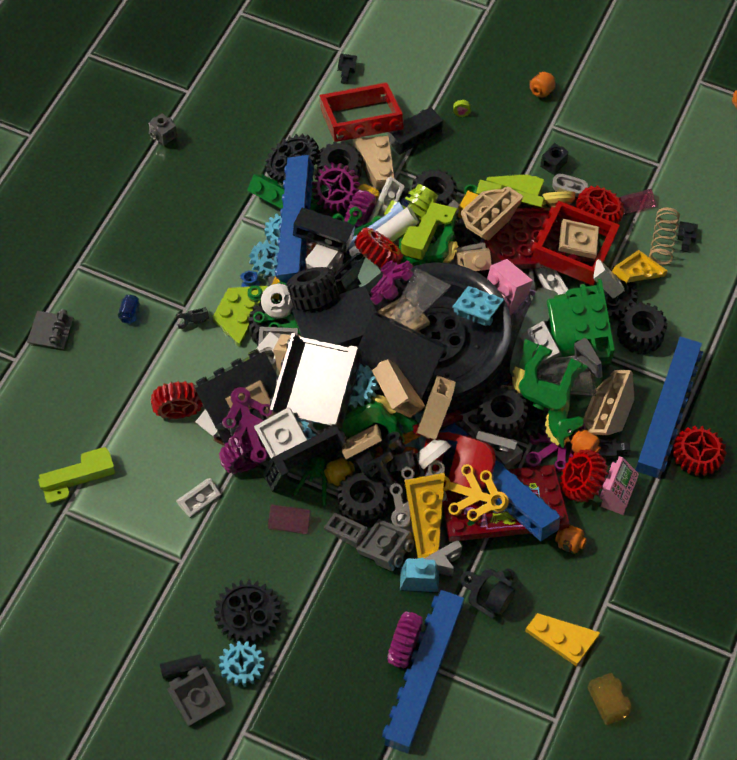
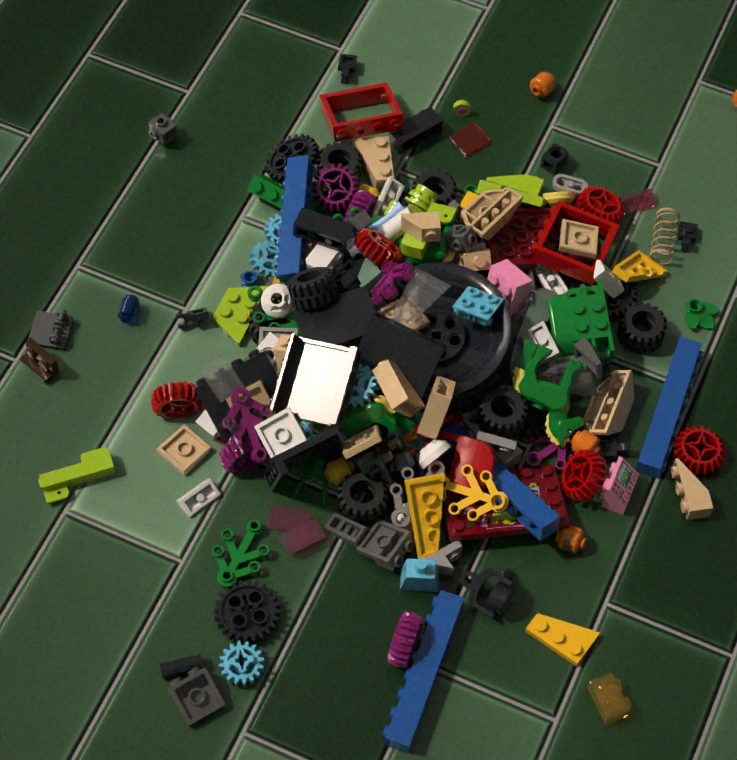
(39, 361): none -> dark brown bracket
(184, 449): none -> tan tile
(220, 377): none -> clear plate
(239, 556): none -> green plant
(302, 536): none -> clear pink slope
(361, 221): none -> dark grey slope
(422, 225): none -> tan slope
(461, 238): none -> dark grey brick
(470, 139): none -> clear red piece
(694, 495): none -> tan slope
(702, 316): none -> green plate

